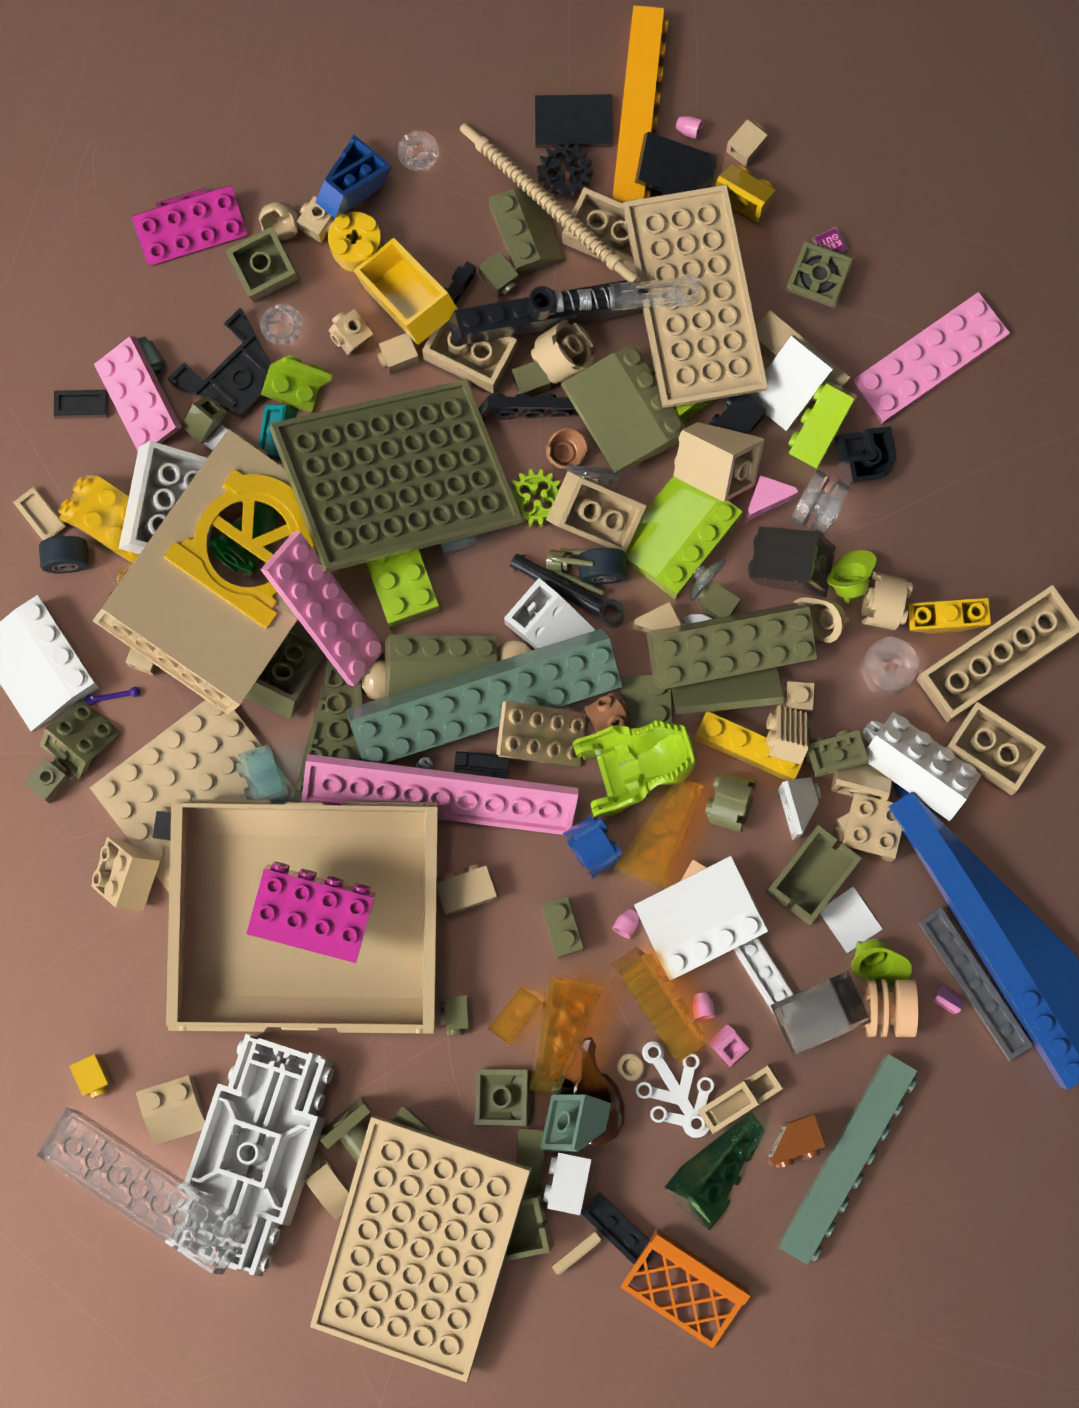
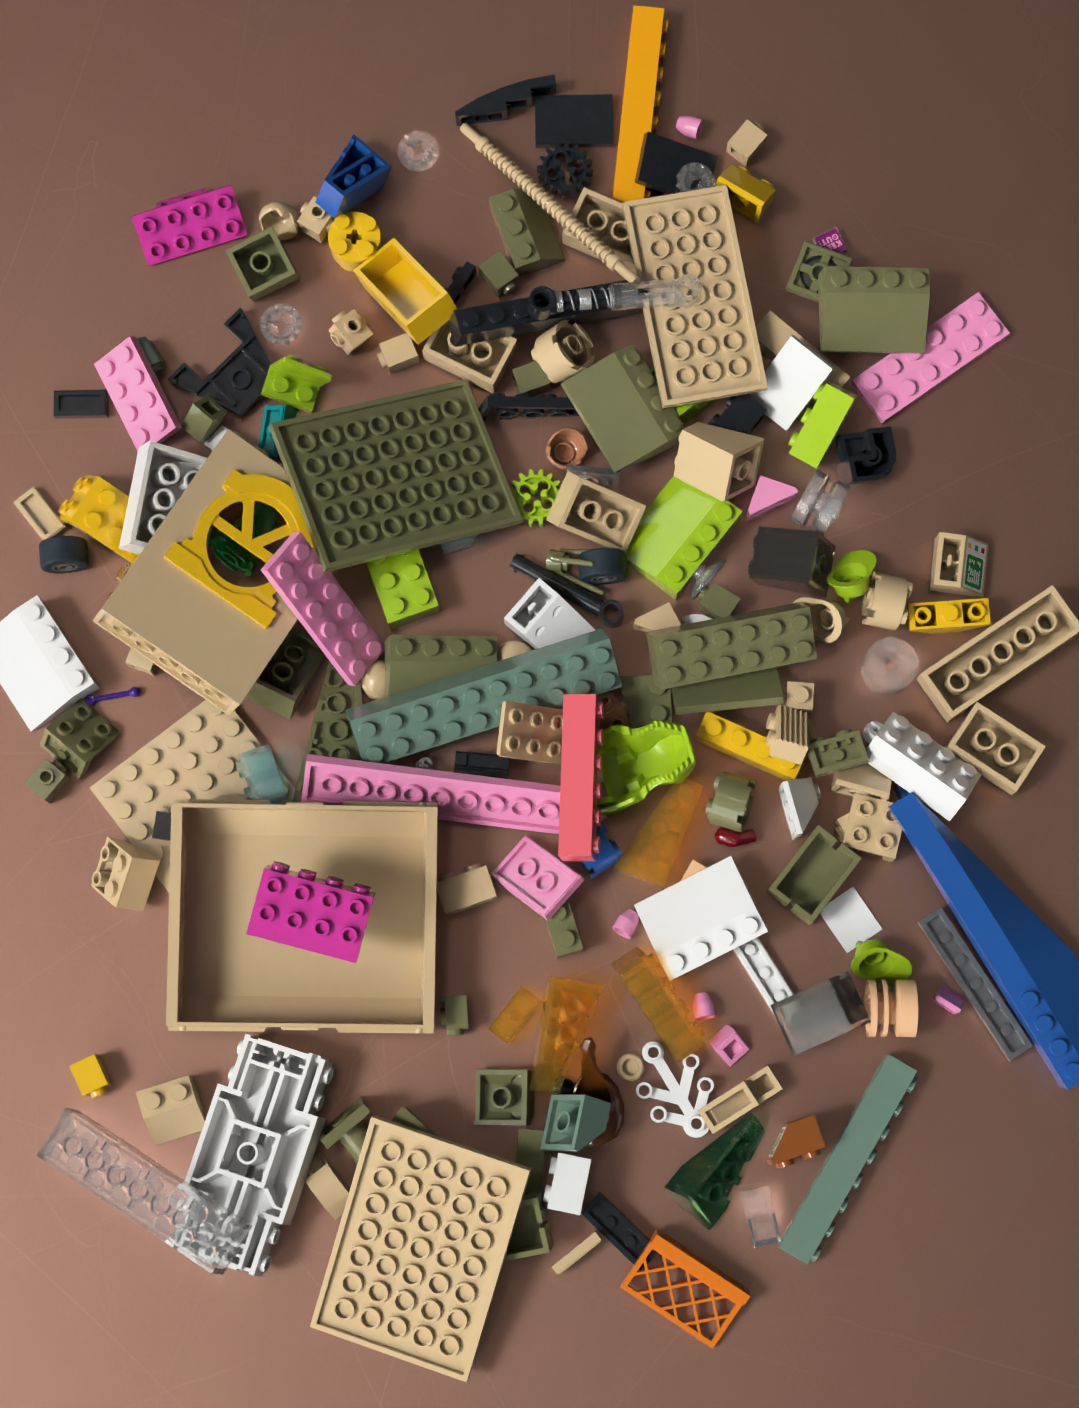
(495, 104): none -> black slope
(536, 877): none -> bright pink tile
(580, 777): none -> coral brick
(694, 171): none -> clear gear
(733, 838): none -> dark red arm
(760, 1216): none -> clear slope
(873, 309): none -> olive slope
(958, 565): none -> tan slope

